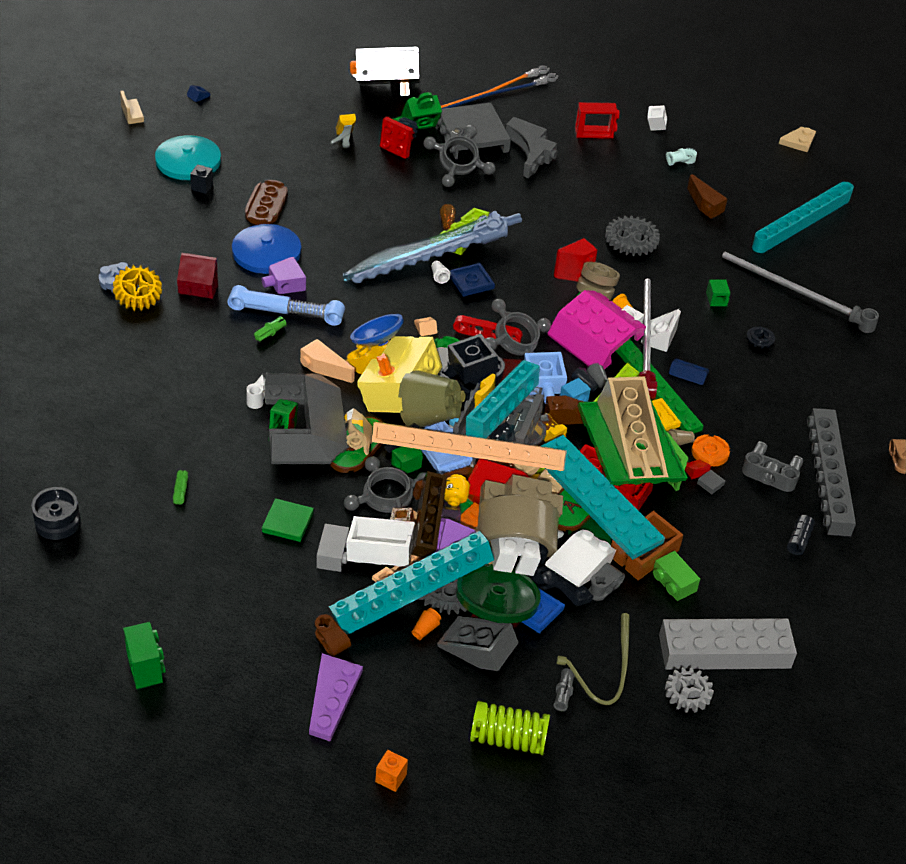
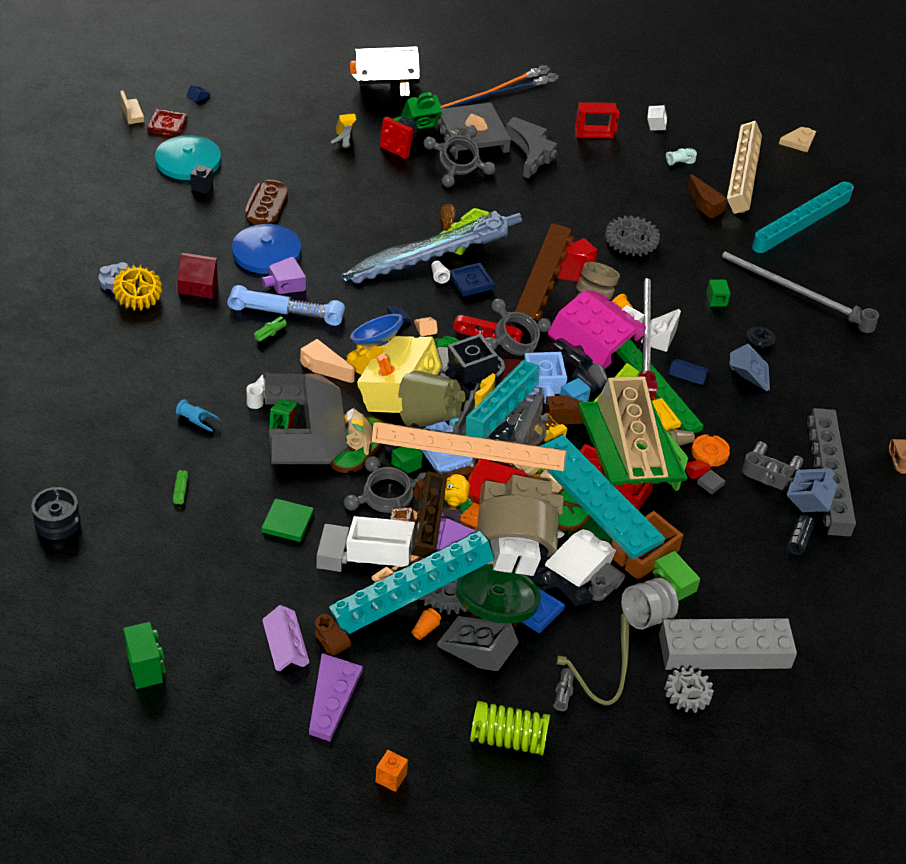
(167, 122): none -> clear red tile
(195, 414): none -> dark azure piece
(285, 638): none -> lavender panel
(395, 310): none -> dark blue slope
(477, 121): none -> light nougat slope
(544, 271): none -> reddish brown brick
(573, 354): none -> black piece
(649, 603): none -> light grey wheel
(744, 167): none -> tan brick
(750, 366): none -> sand blue slope
(813, 489): none -> sand blue plate

